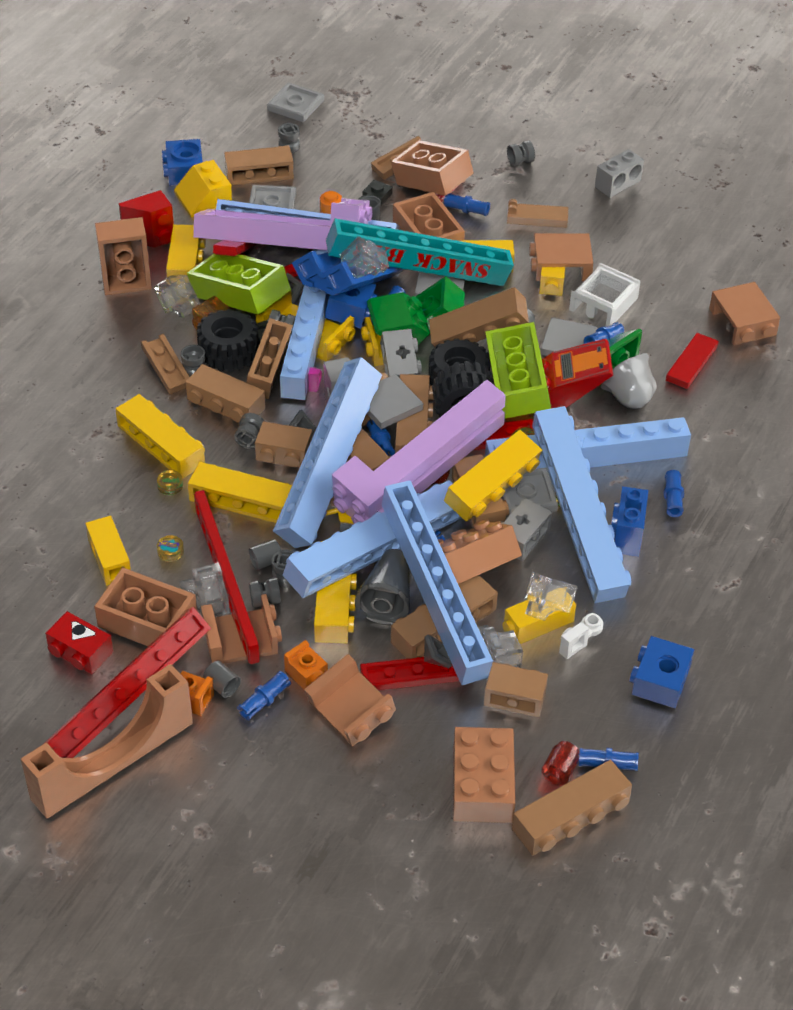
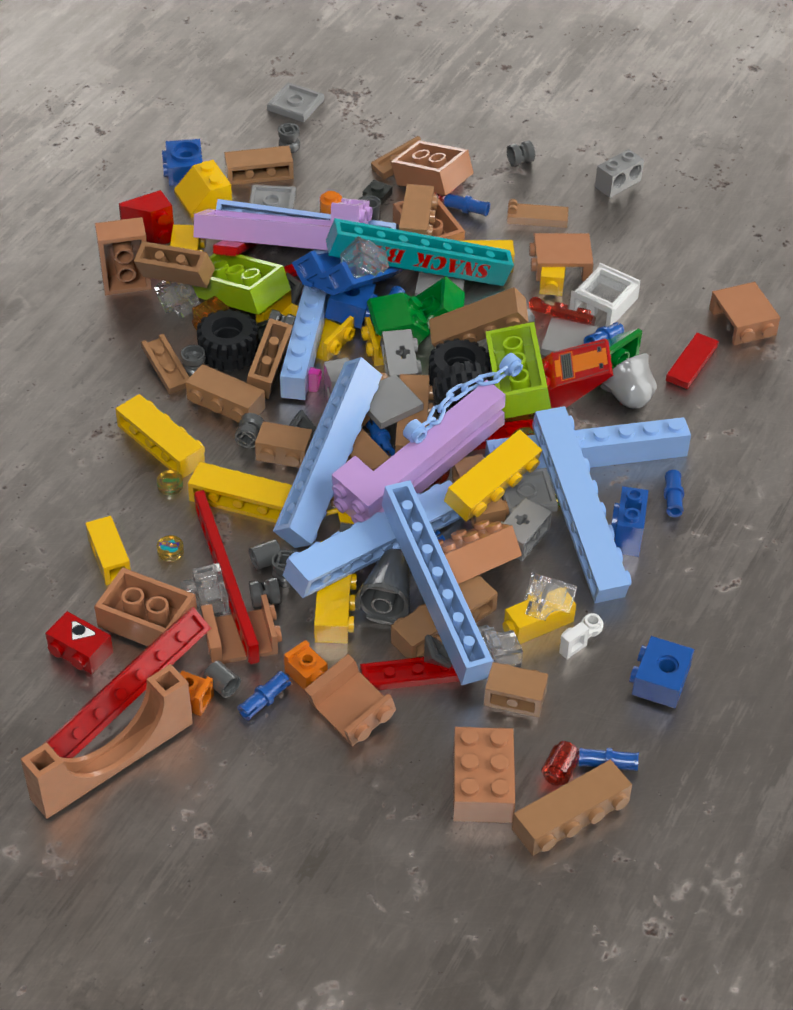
(174, 264): none -> medium nougat brick
(417, 432): none -> light blue piece
(418, 209): none -> medium nougat brick
(561, 311): none -> clear red plate

